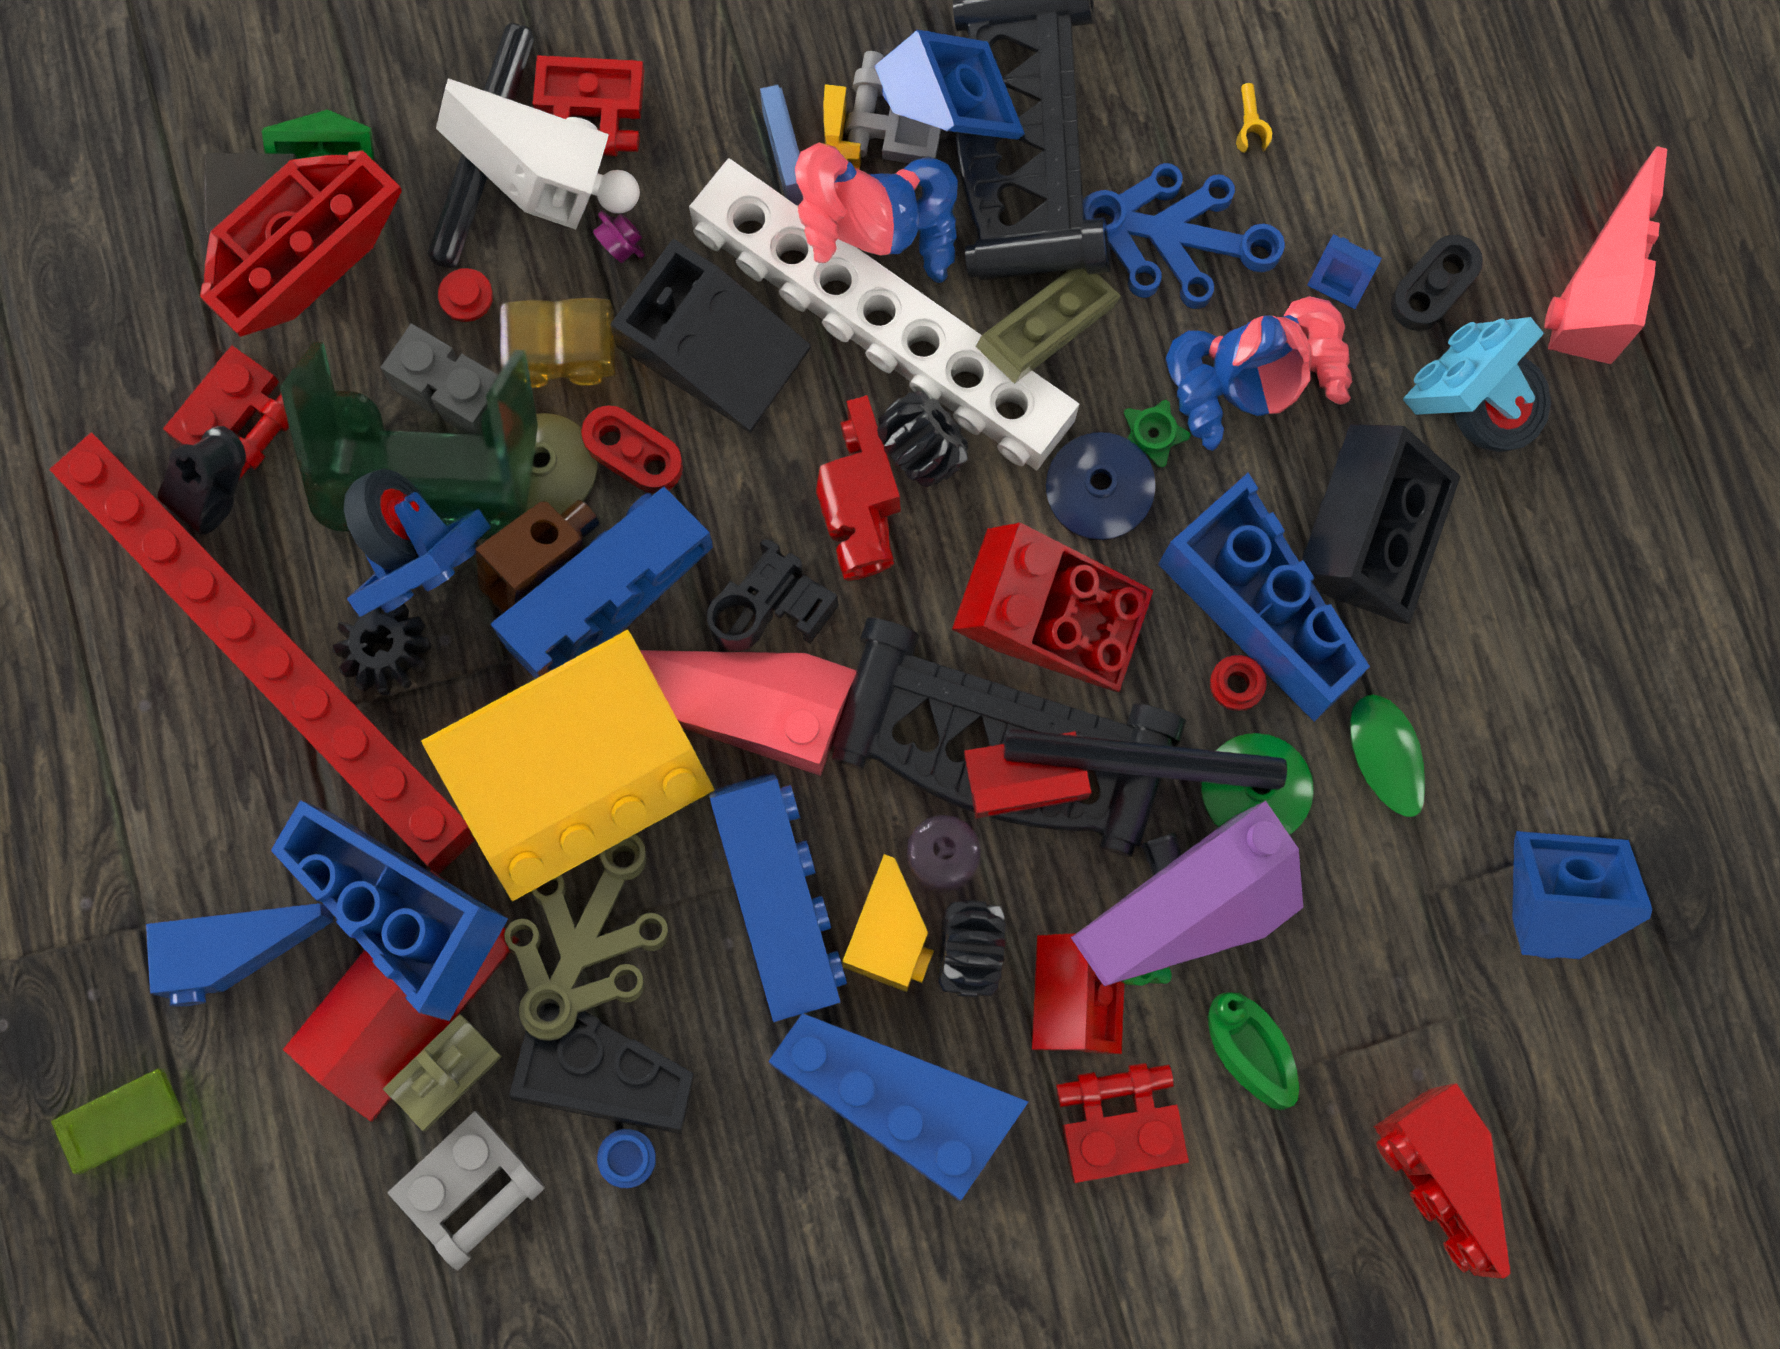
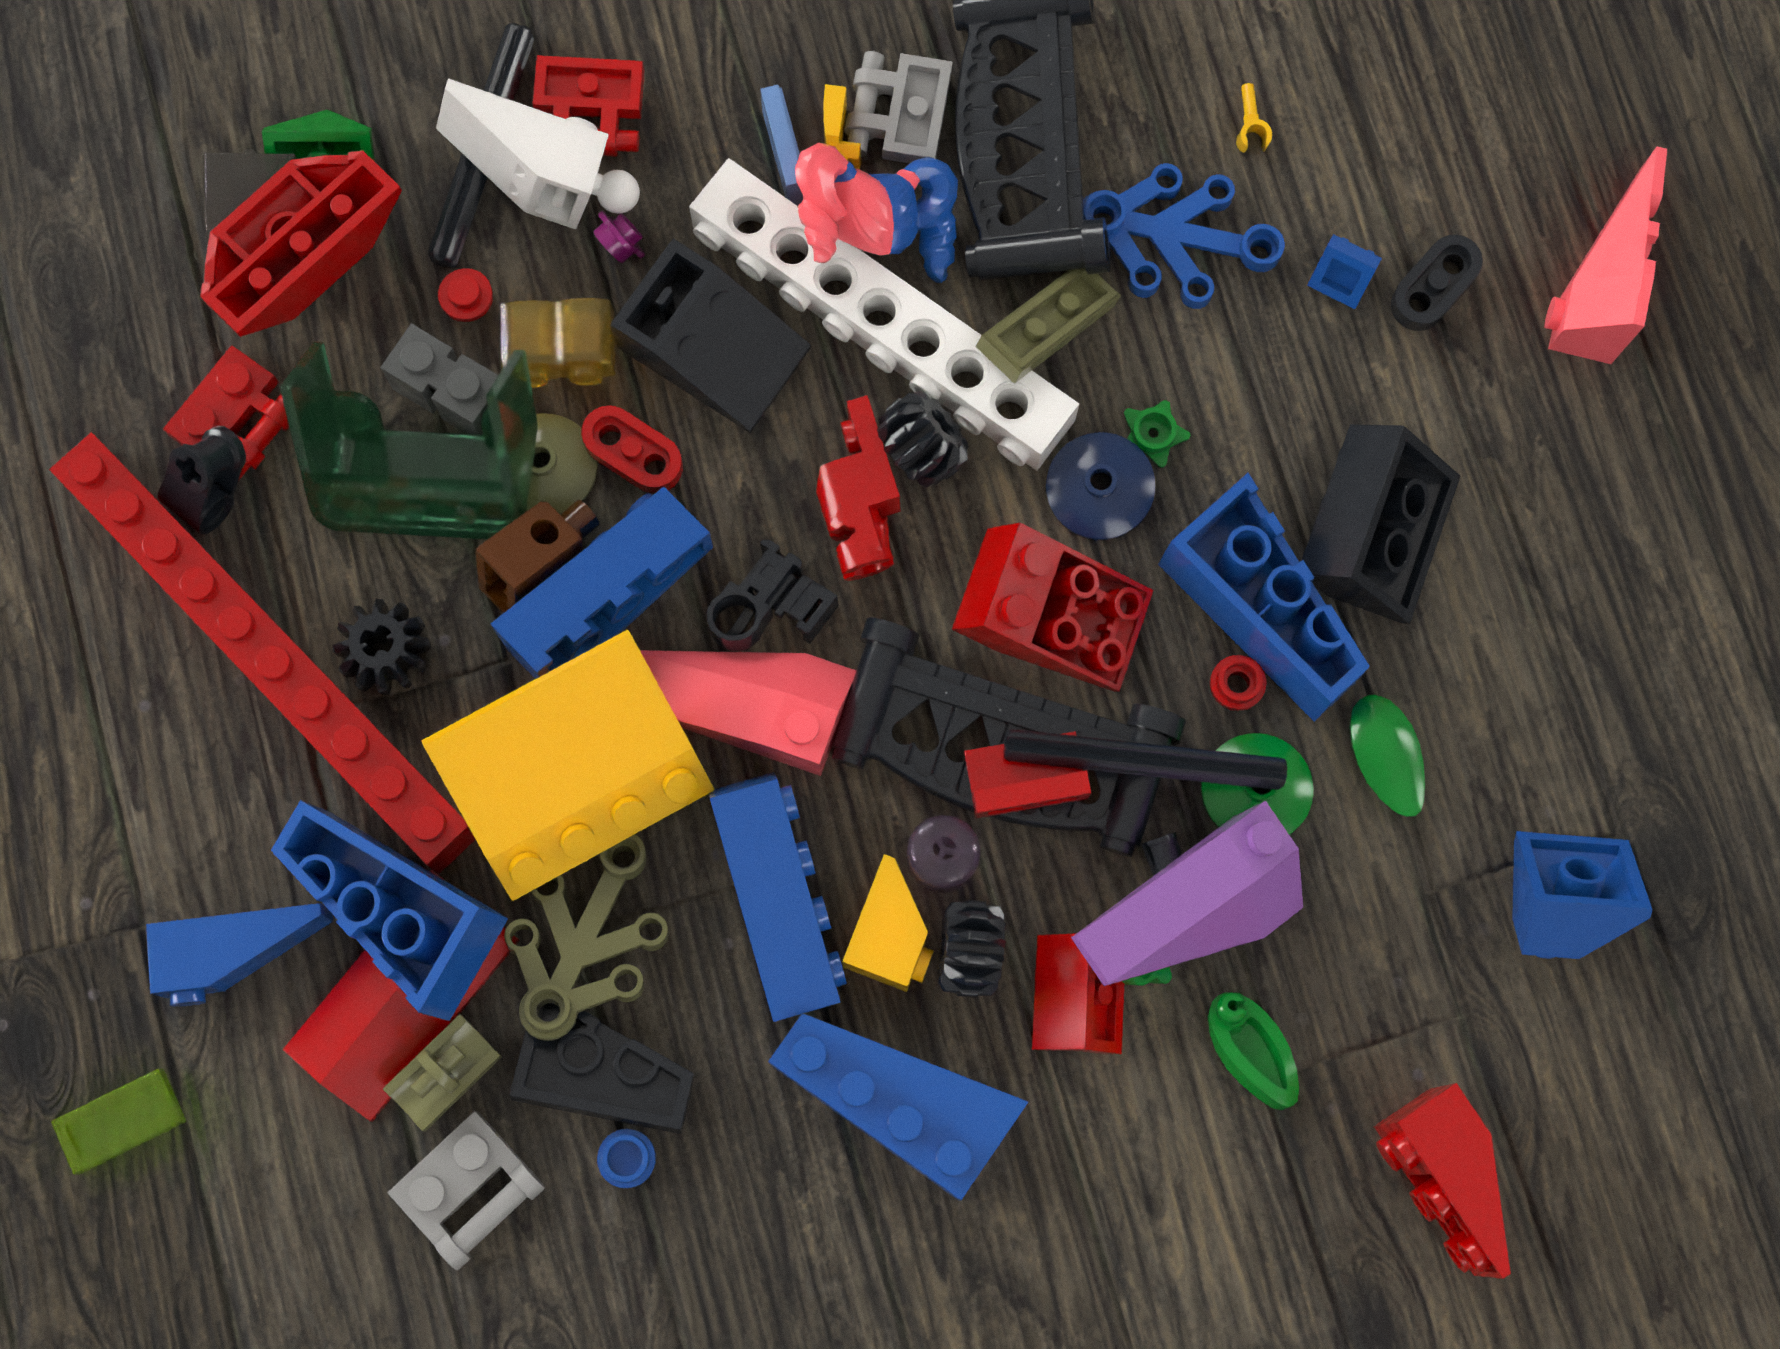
(403, 540): plate -> none
(948, 85): blue slope -> none
(1126, 1141): red plate -> none
(1260, 365): hair -> none
(1487, 384): medium azure plate -> none

